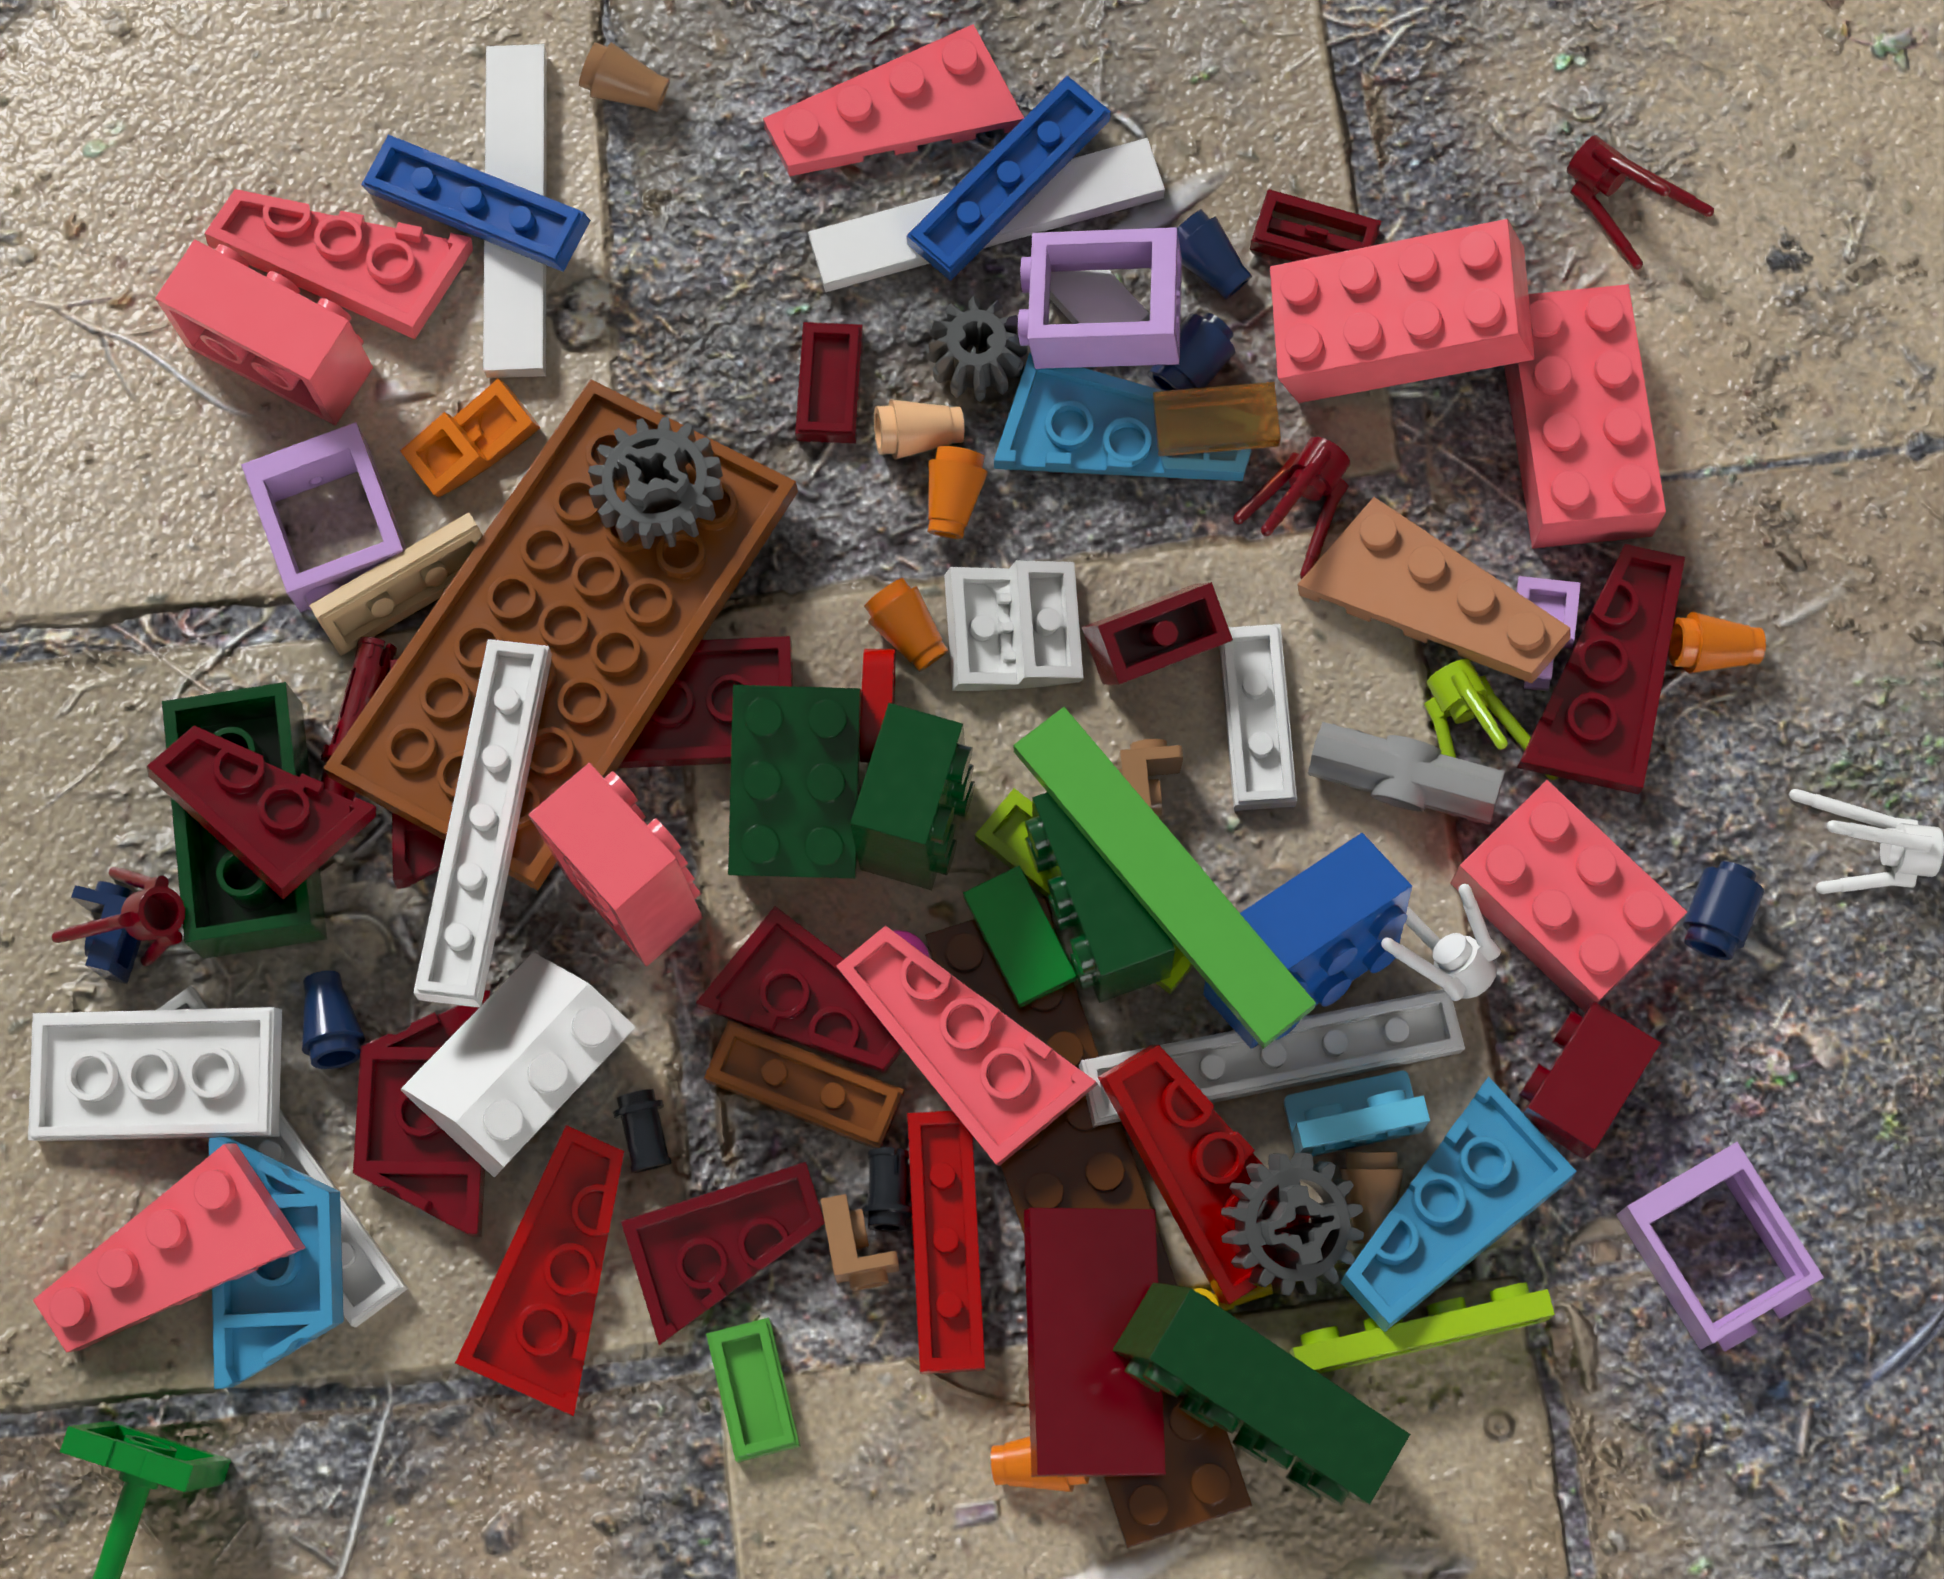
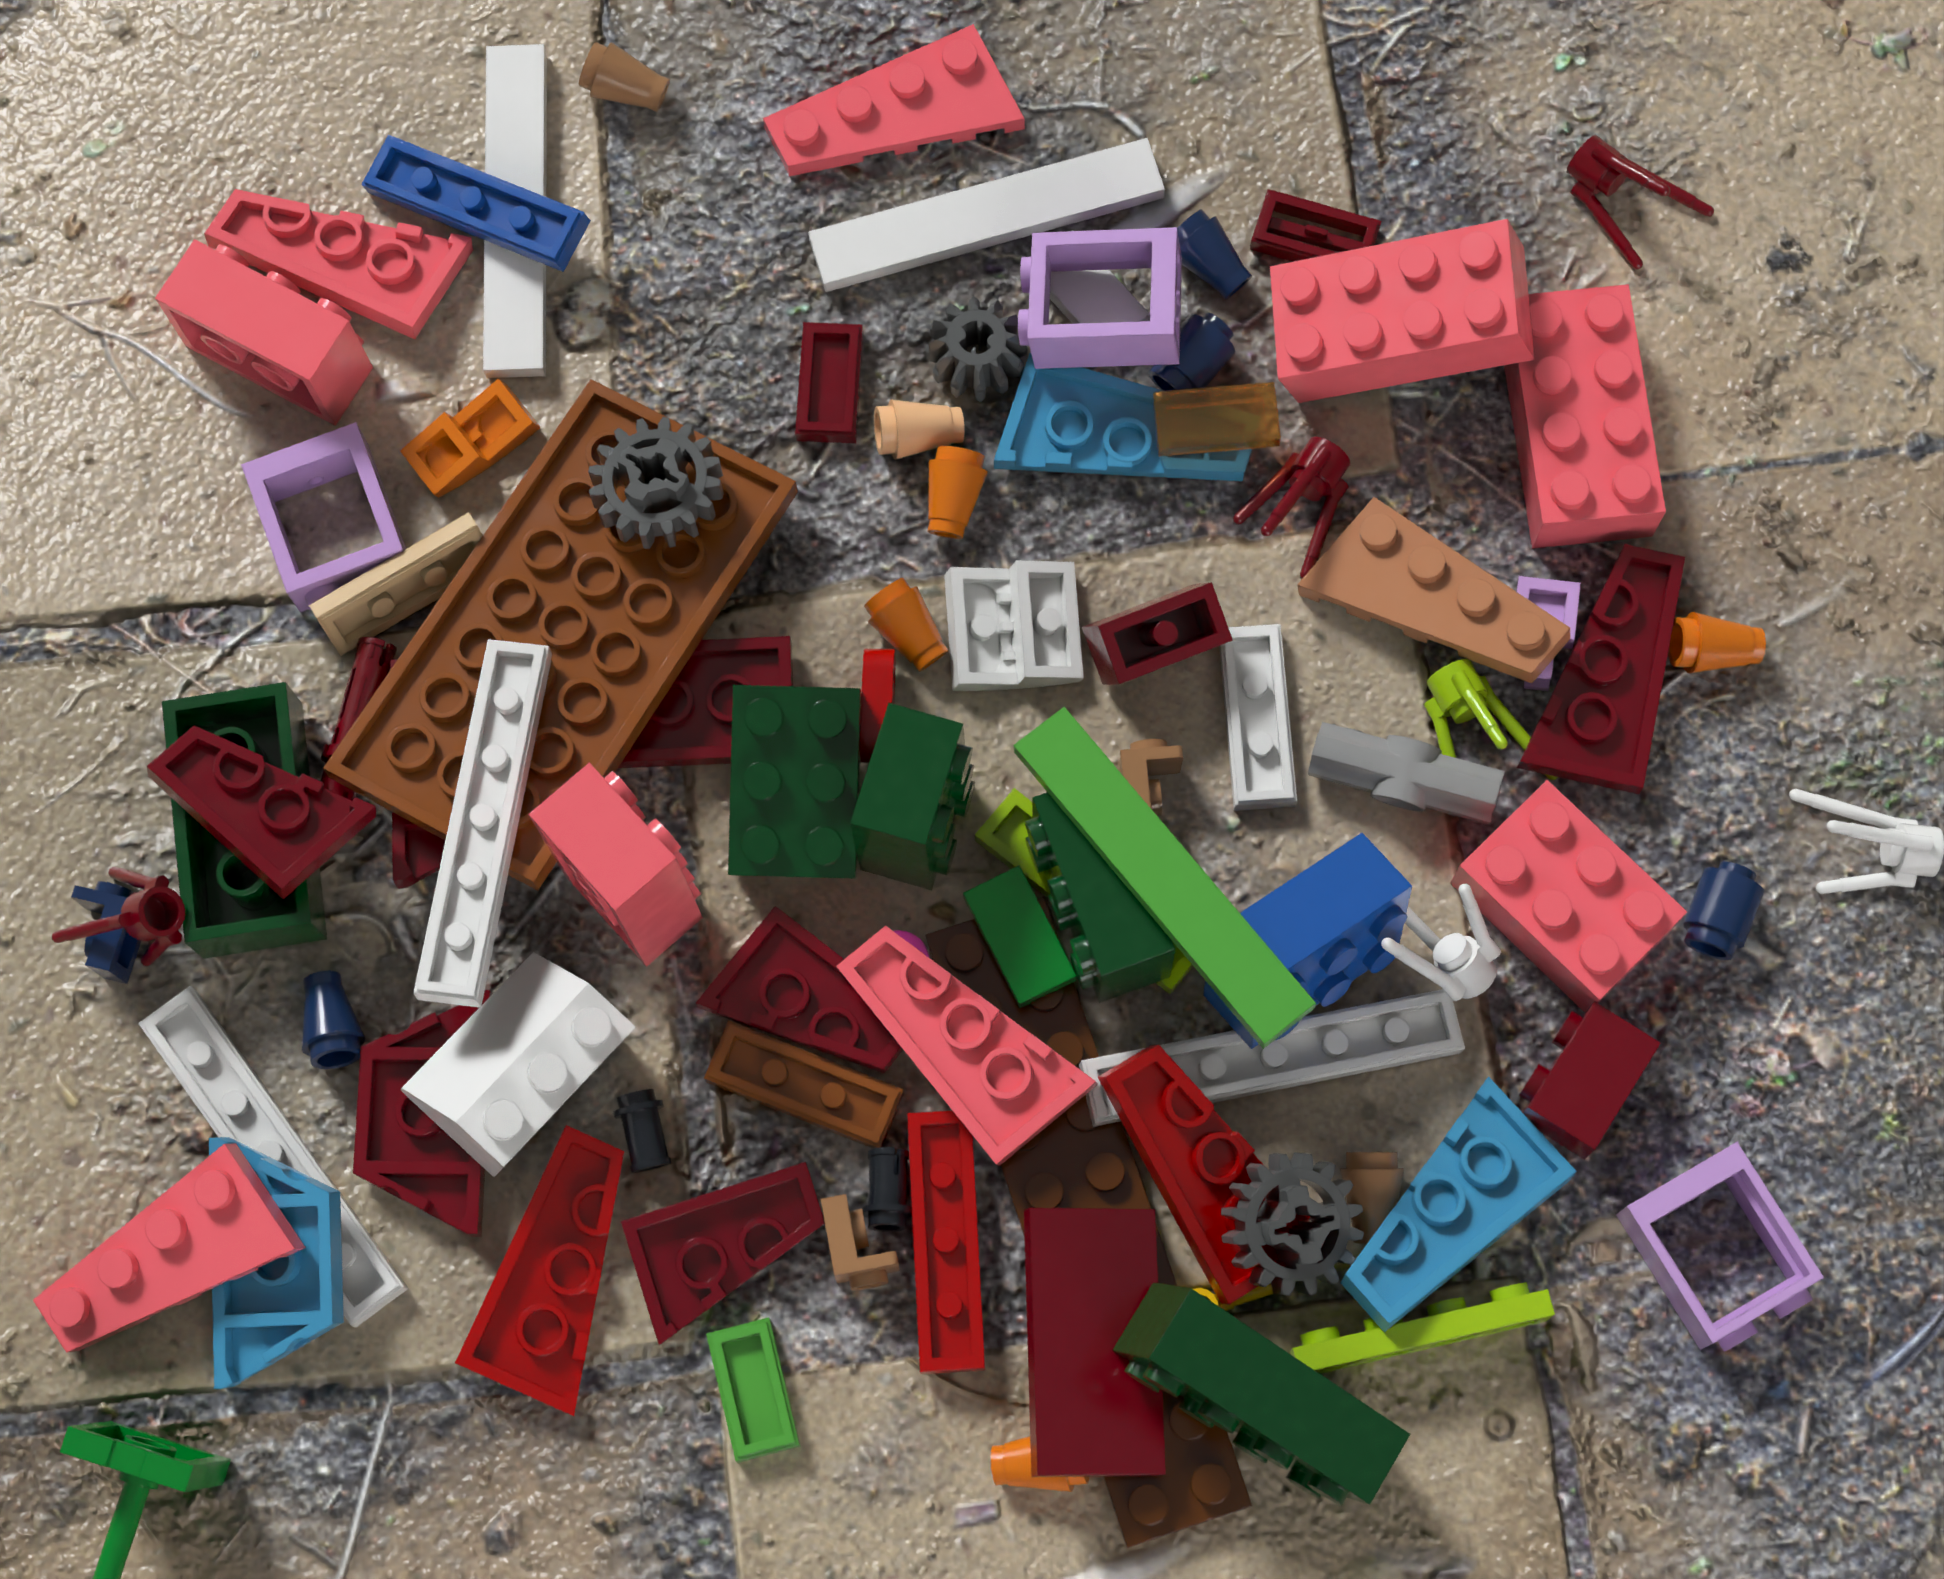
(155, 1074): white tile -> none
(1008, 178): blue tile -> none
(1355, 1114): medium azure bracket -> none

